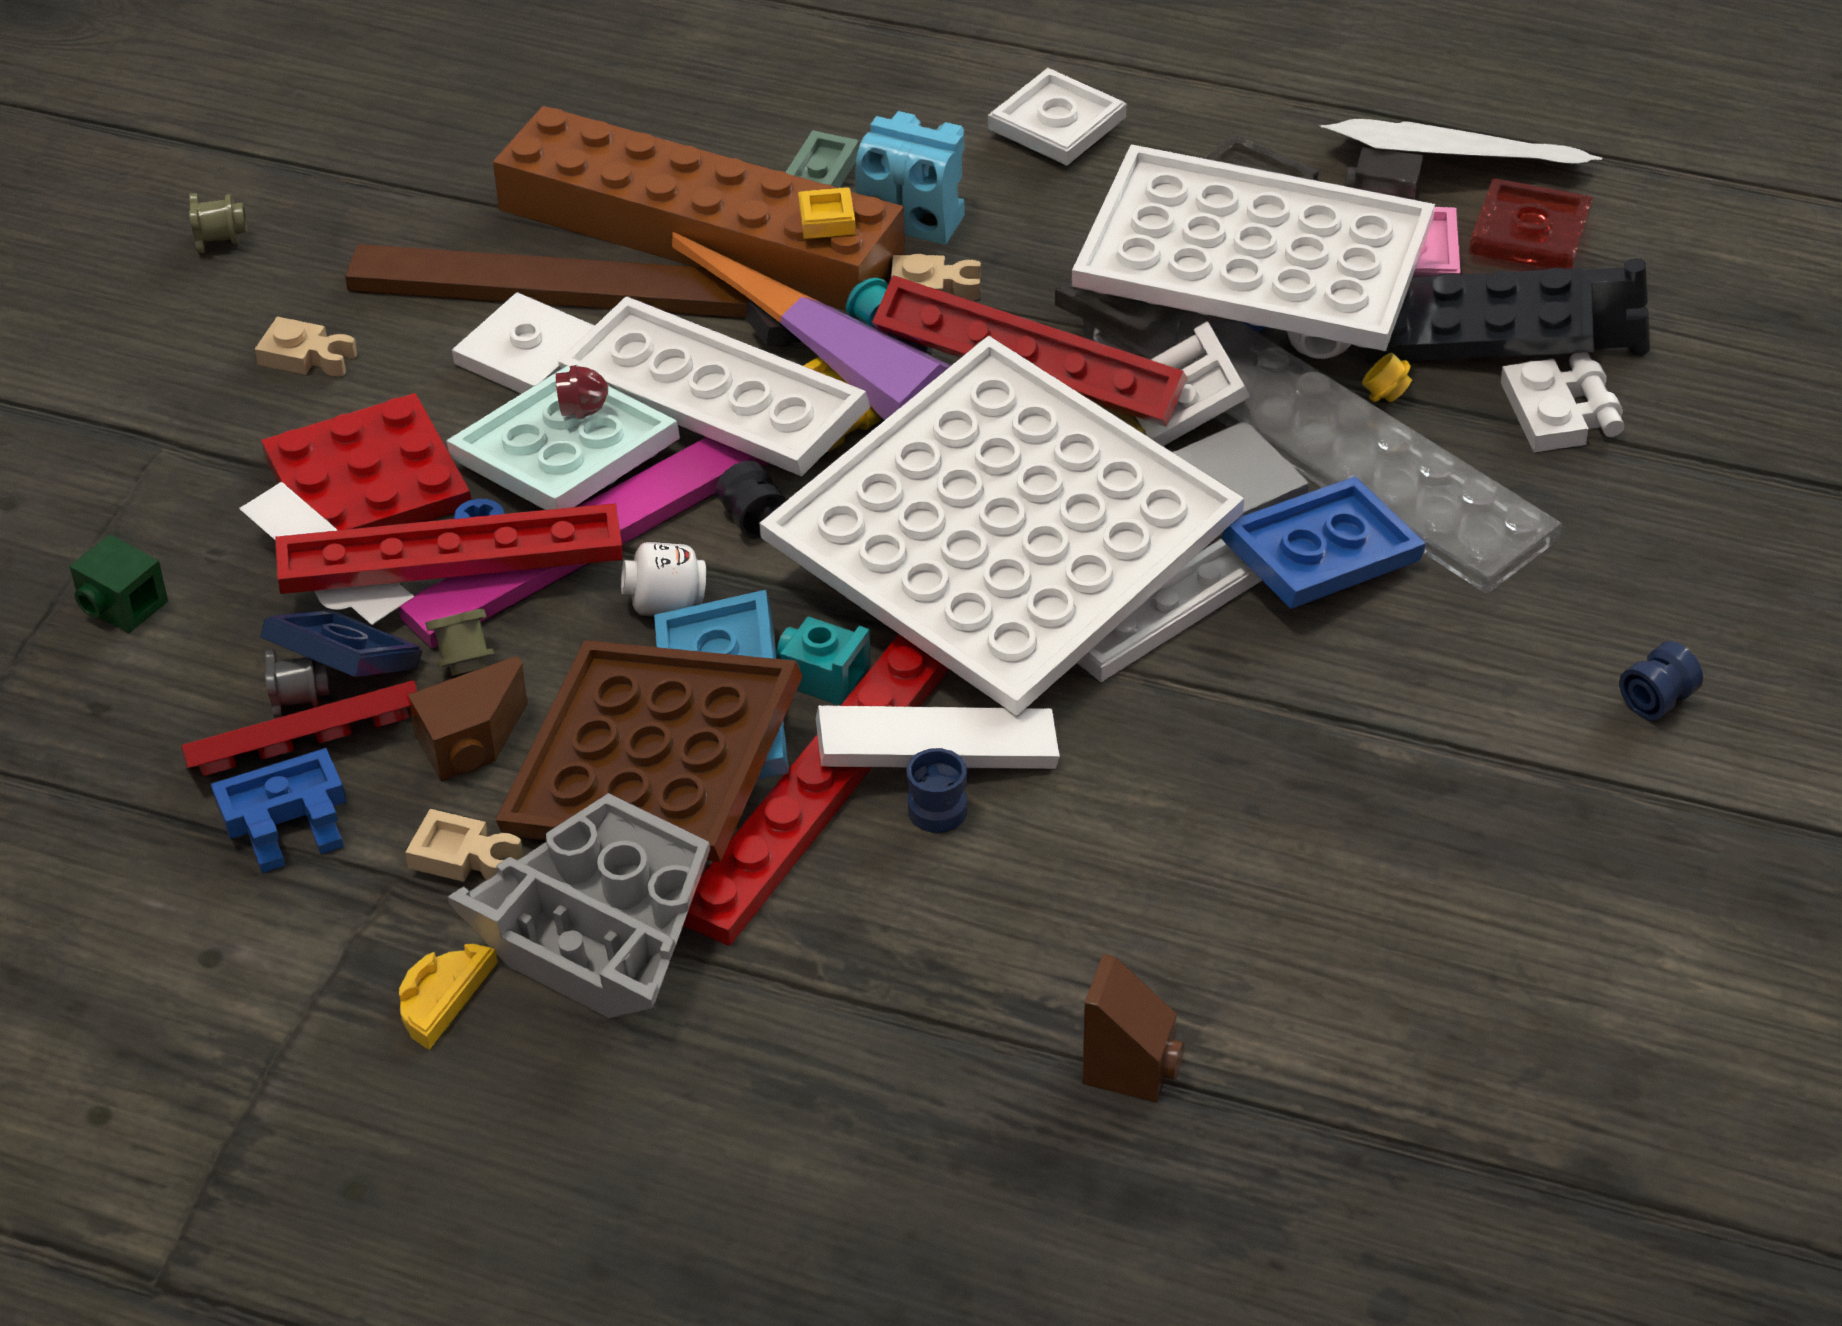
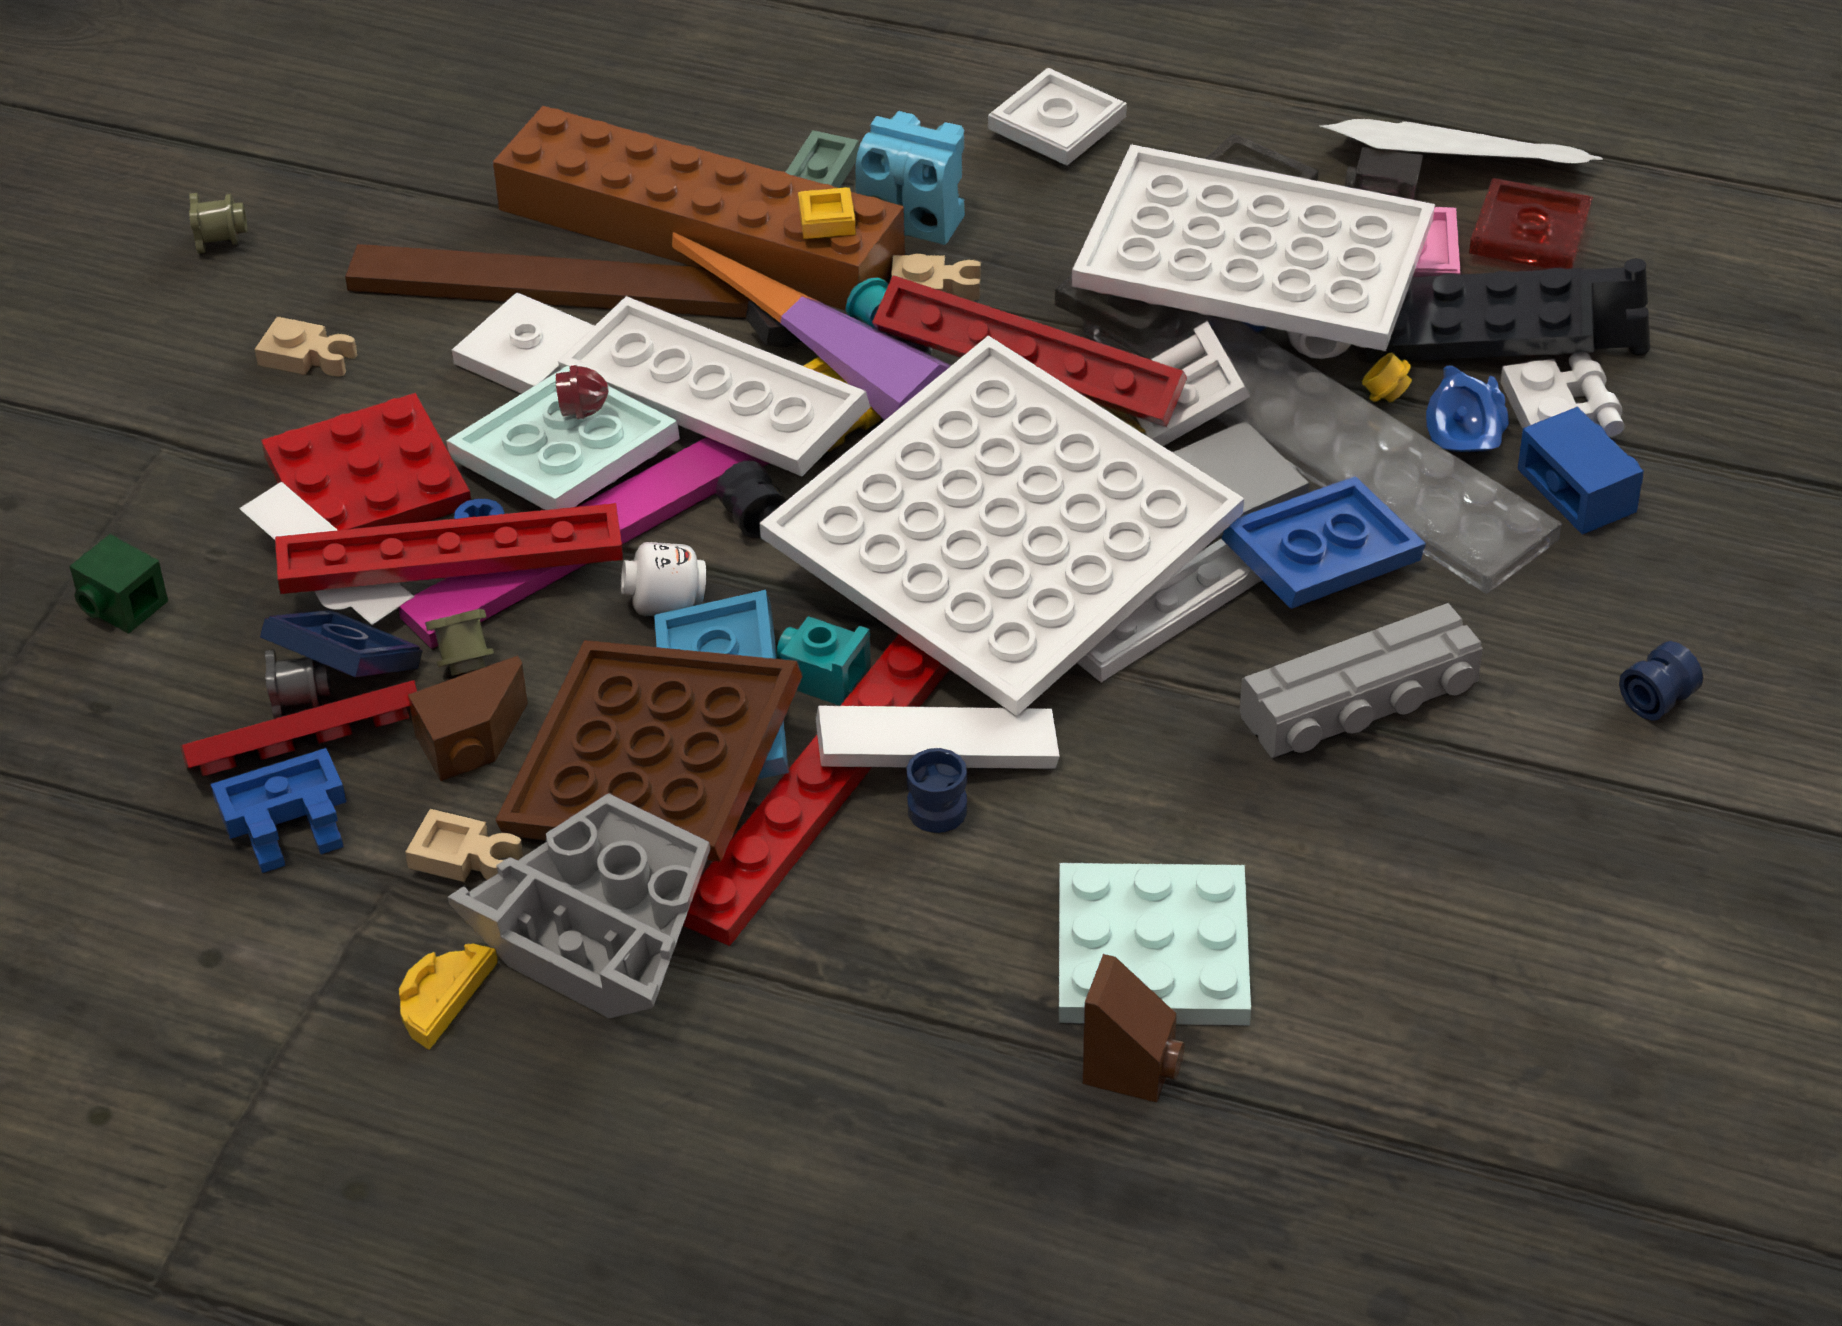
(1168, 925): none -> light aqua plate
(1360, 681): none -> light grey brick
(1466, 413): none -> blue hat
(1580, 470): none -> blue brick

